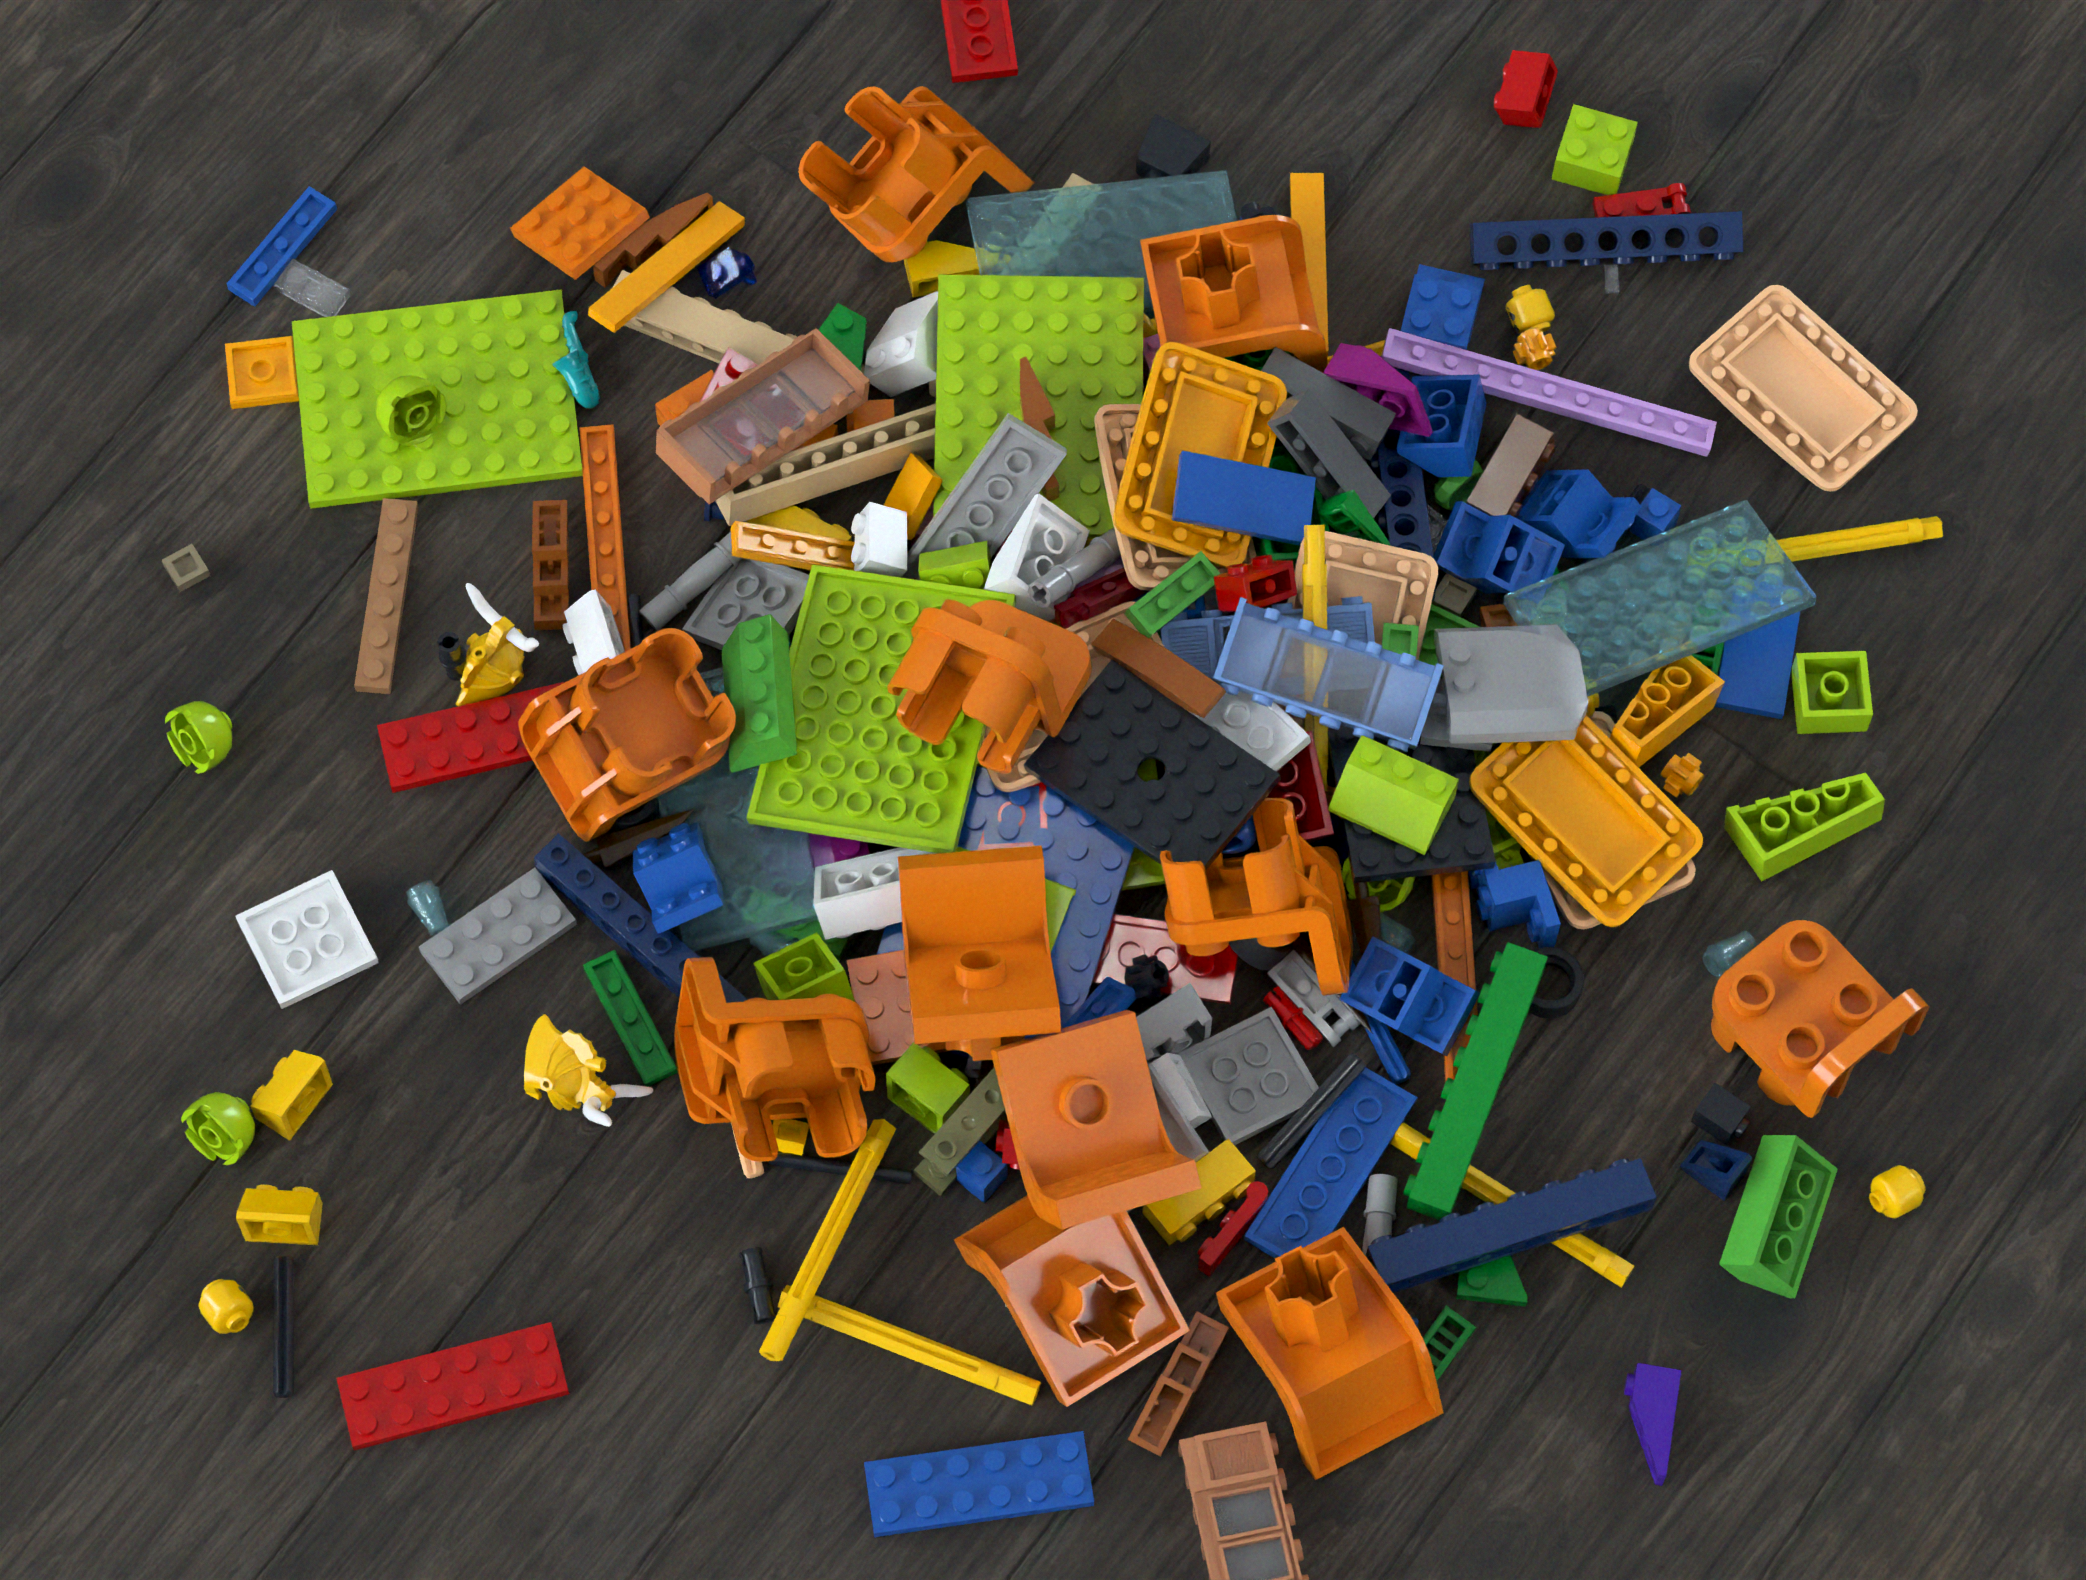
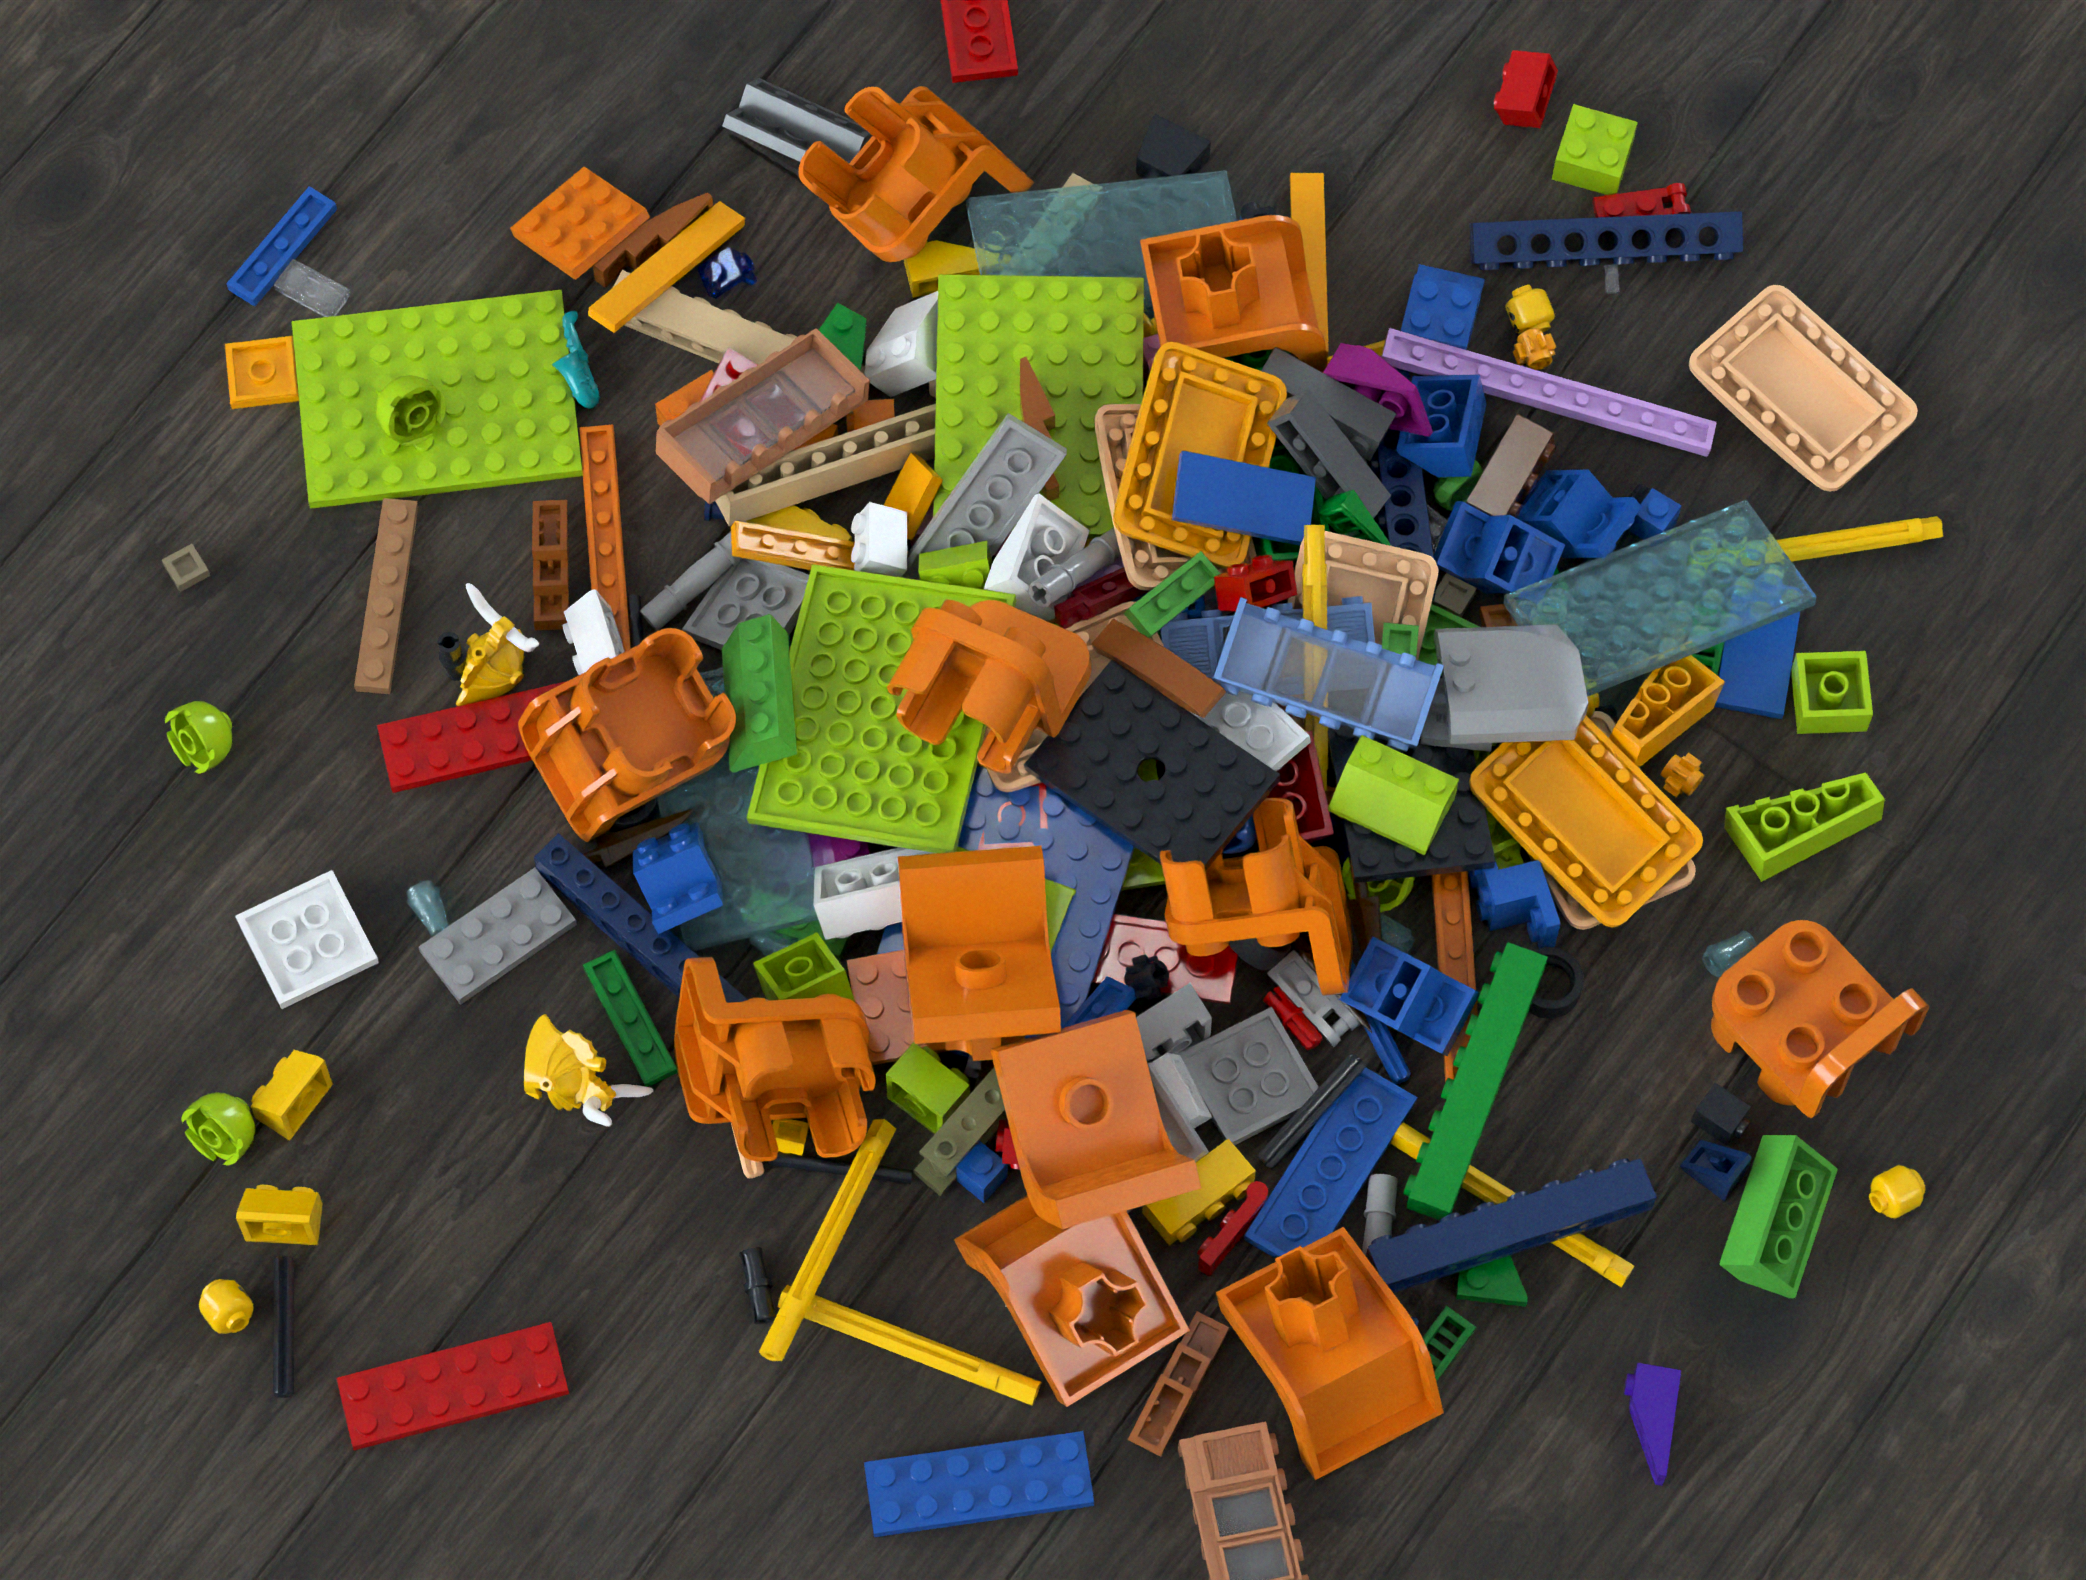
(793, 123): none -> dark grey slope

